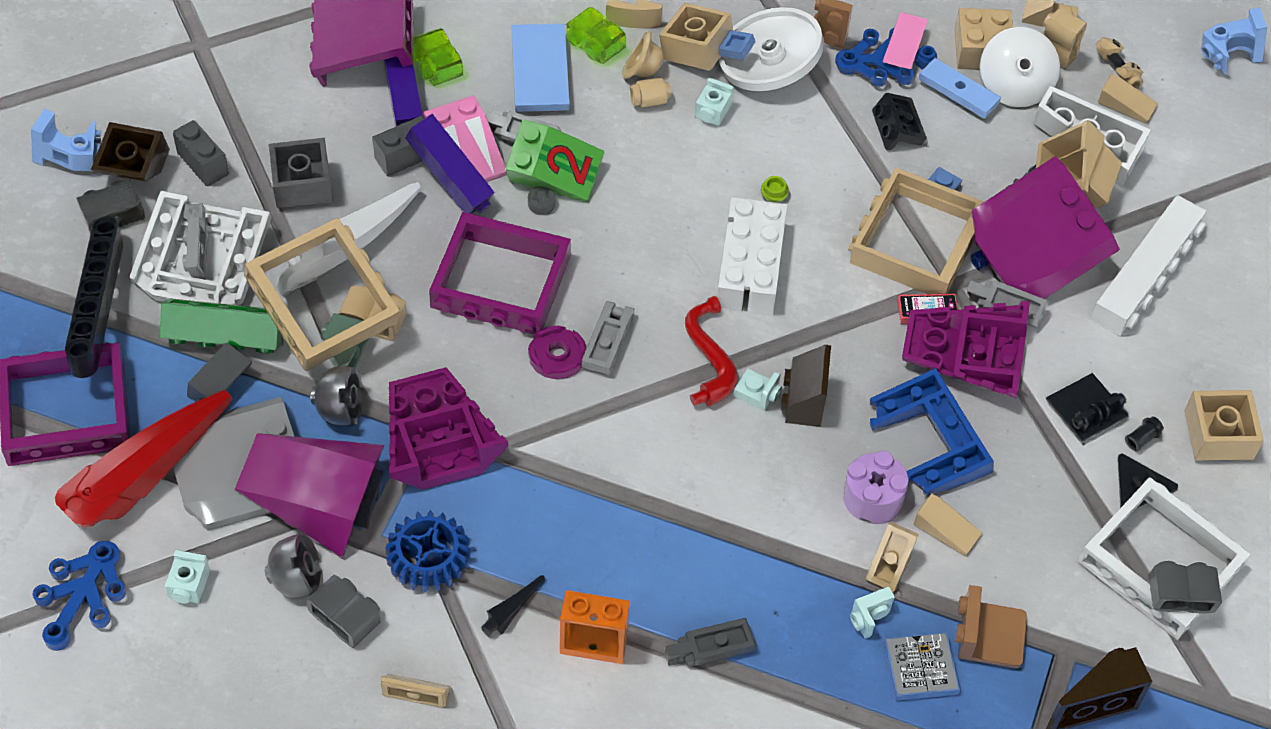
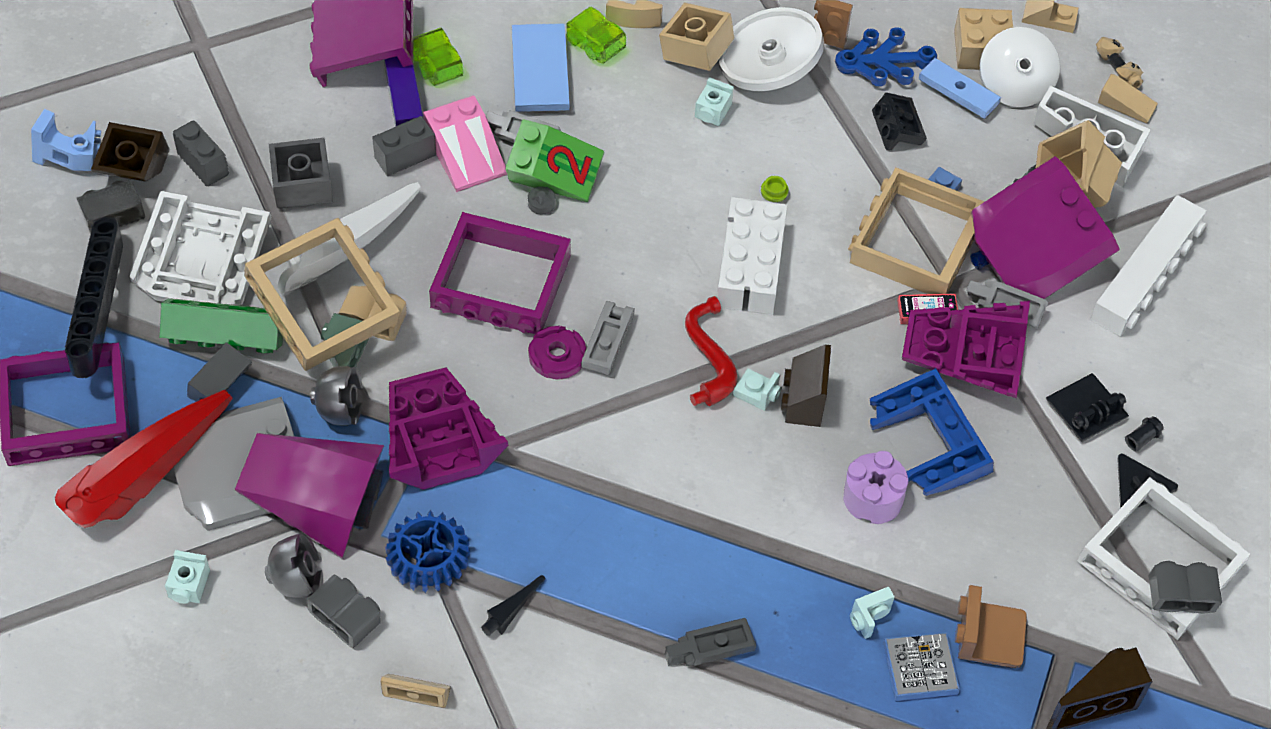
(80, 588): blue plant -> none
(195, 240): light grey hinge -> none
(450, 165): dark purple brick -> none
(607, 633): orange window -> none
(644, 59): tan hat -> none
(650, 92): tan brick -> none
(736, 45): medium blue plate -> none
(892, 556): tan slope -> none
(905, 40): bright pink sticker -> none
(947, 525): tan slope -> none
(1065, 33): tan brick -> none
(1223, 425): tan brick -> none
(1241, 34): light blue tile -> none

